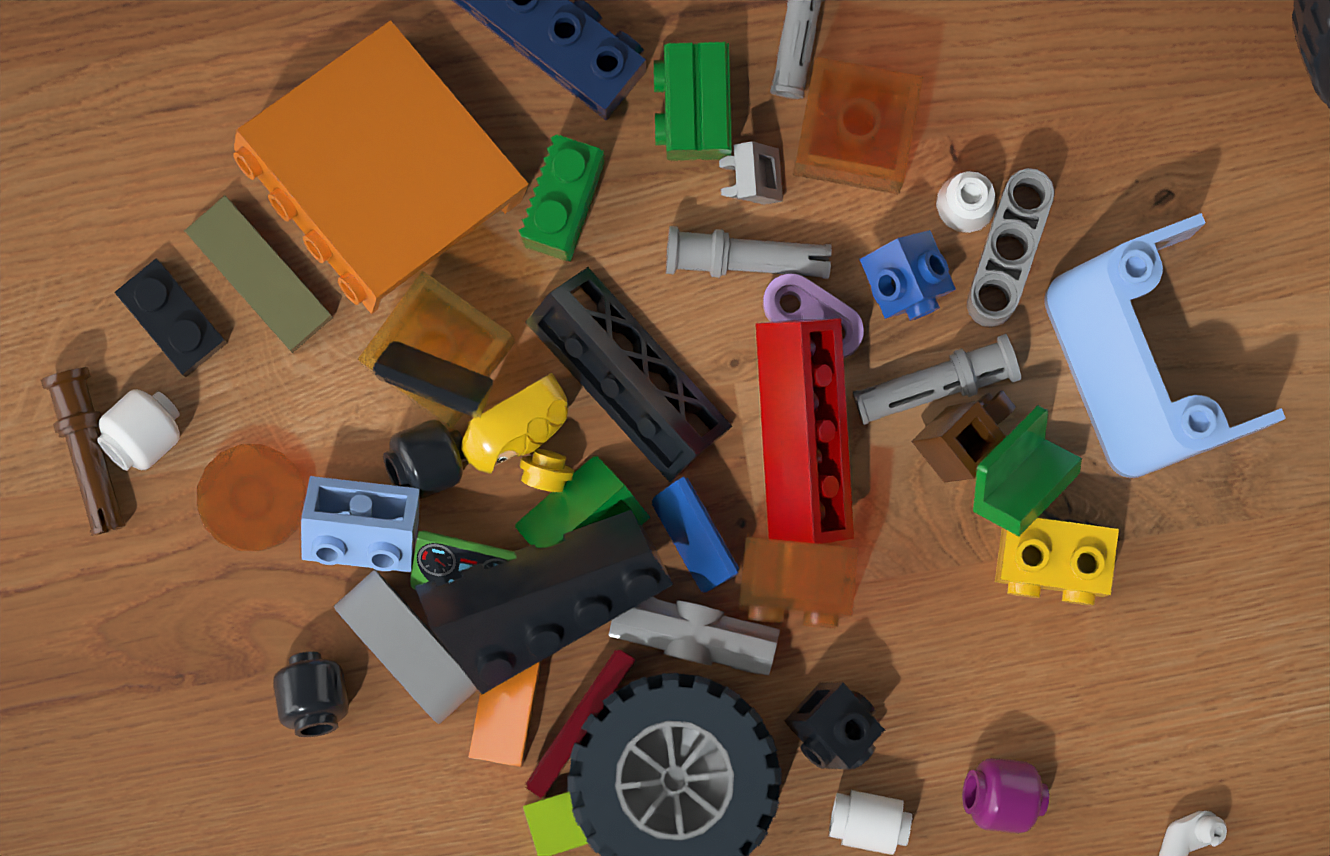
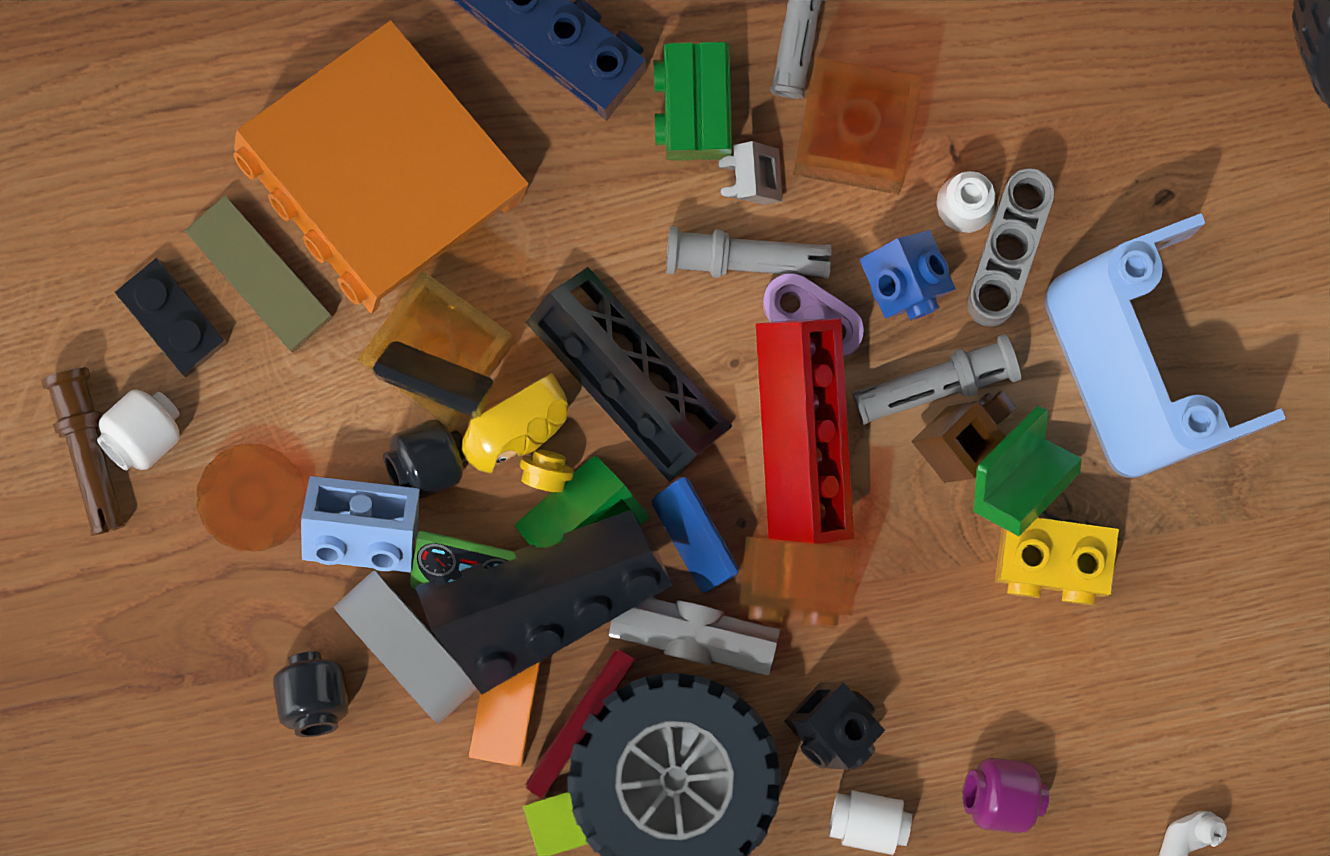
(562, 197): green brick -> none

